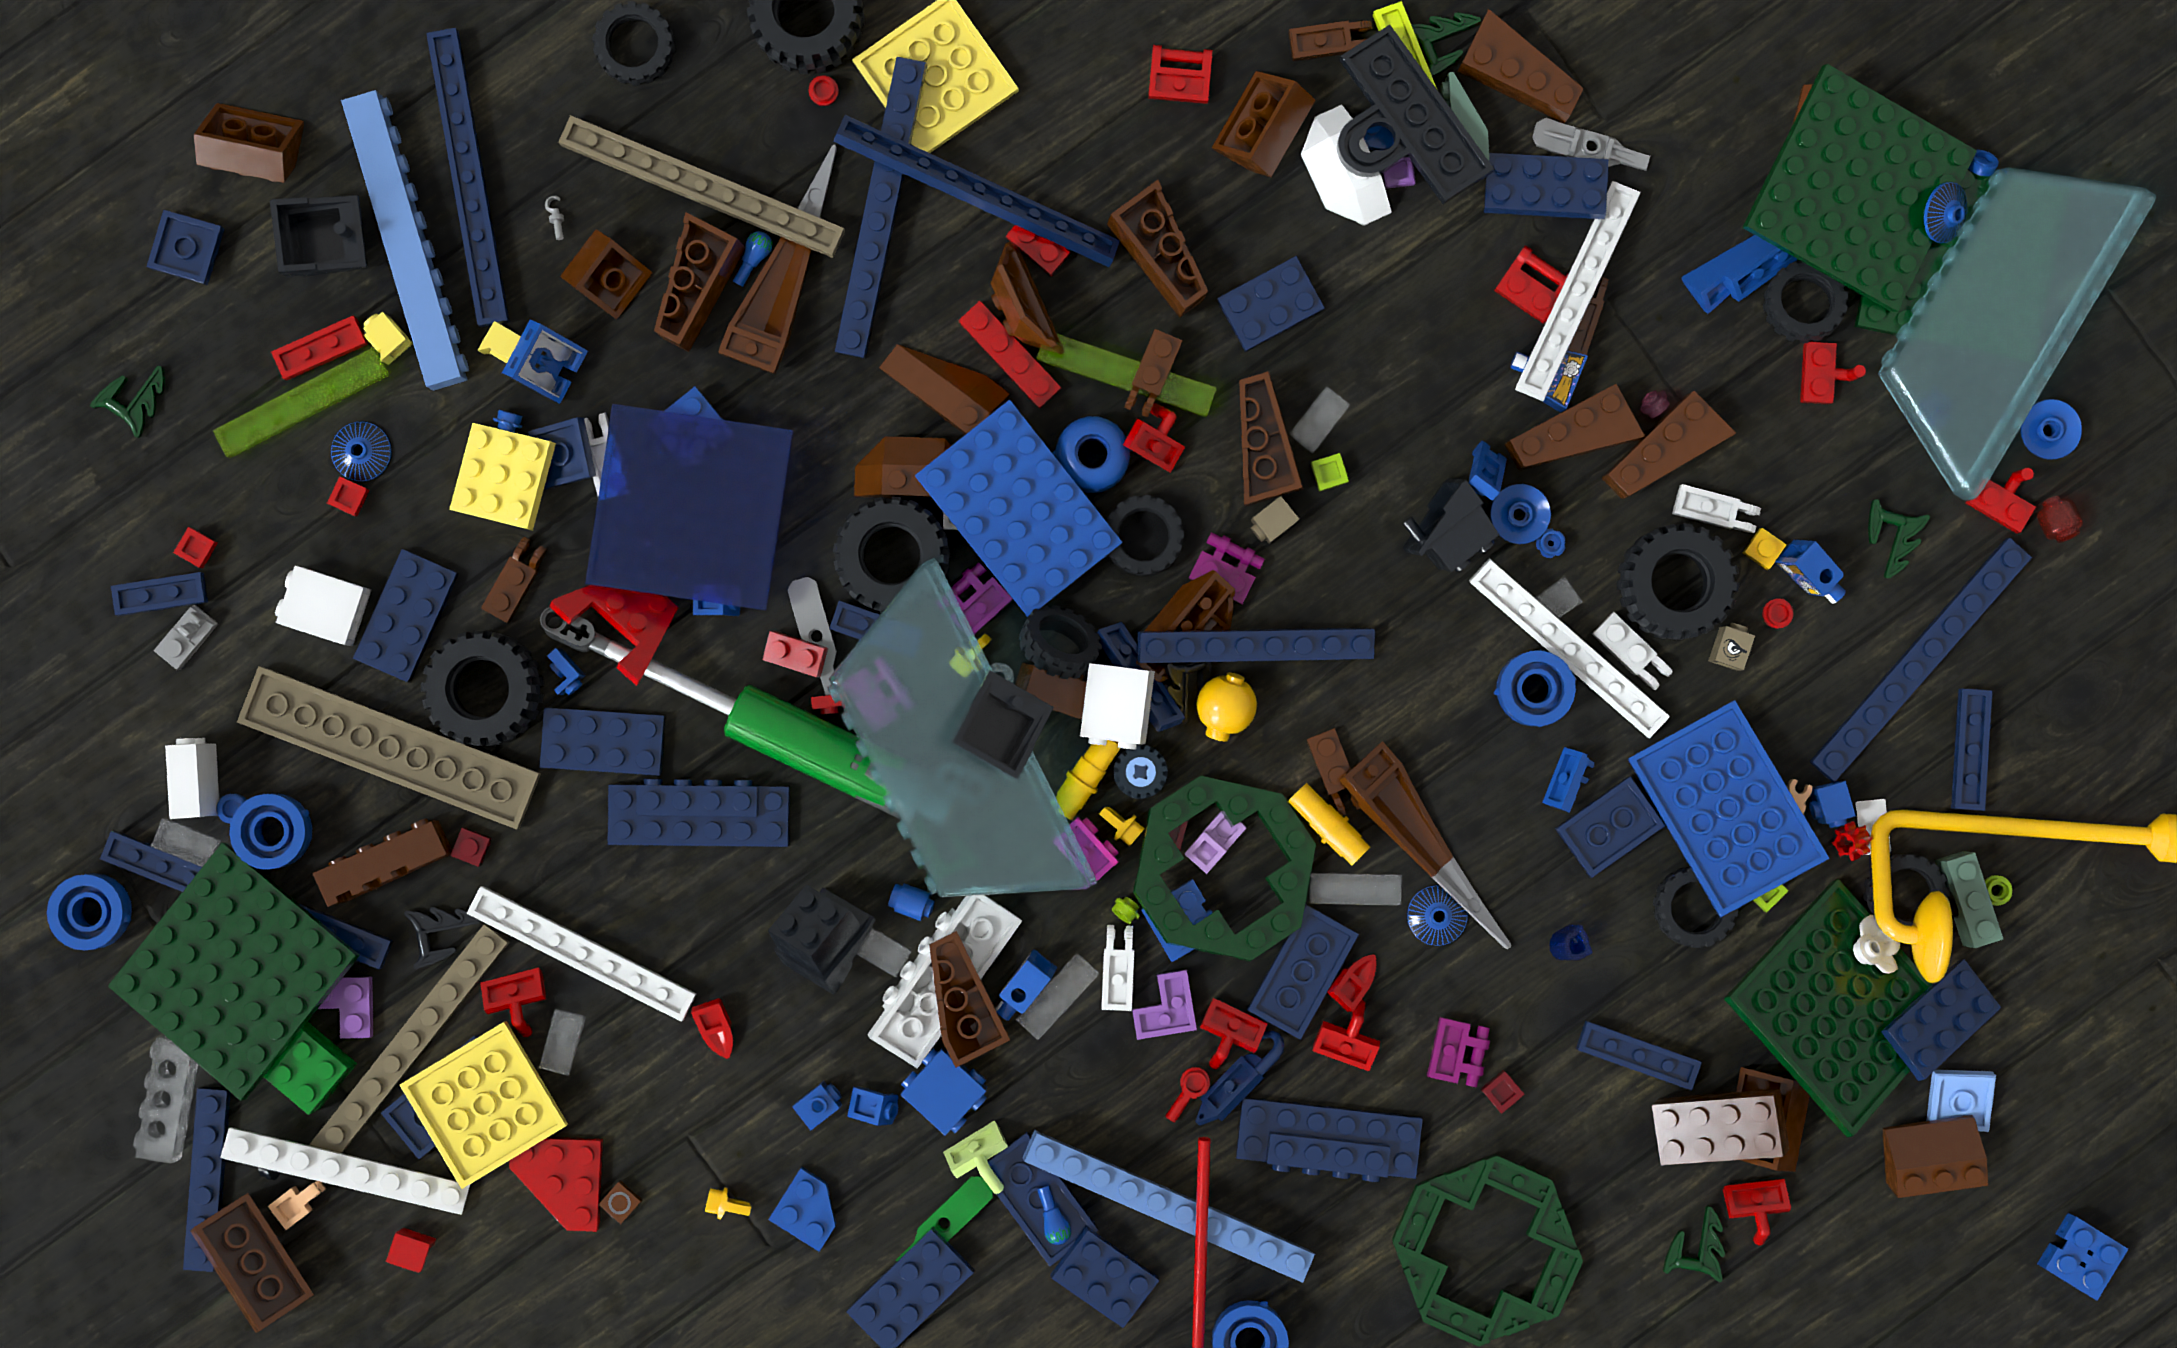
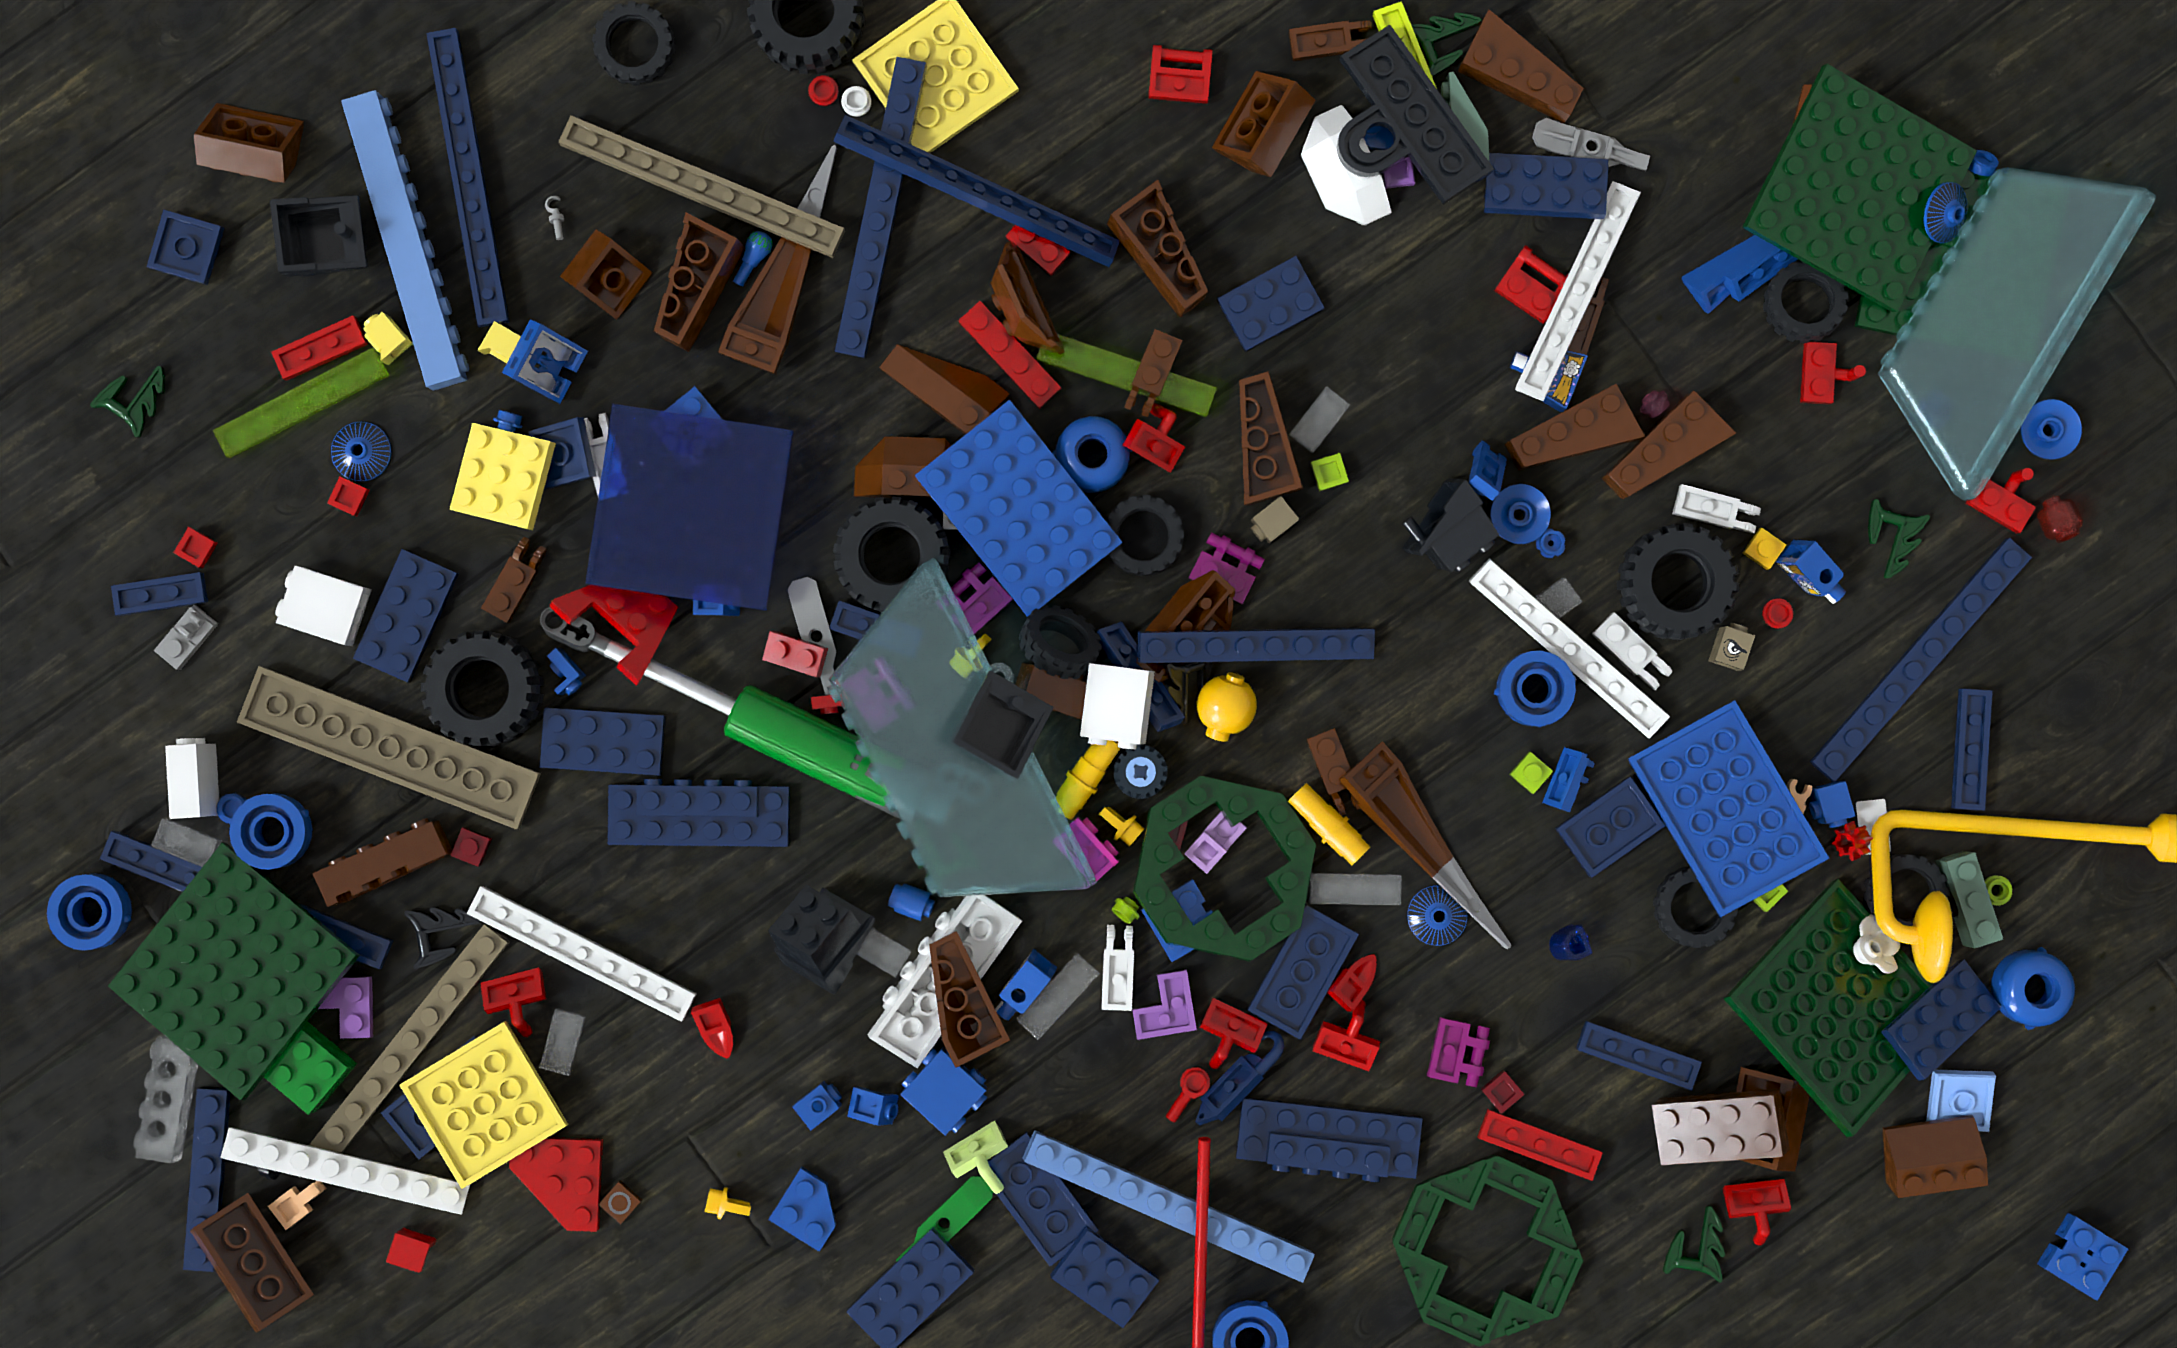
(856, 101): none -> white plate
(1055, 1225): blue piece -> none
(1531, 772): none -> lime plate
(1540, 1144): none -> red plate
(2010, 981): none -> blue piece

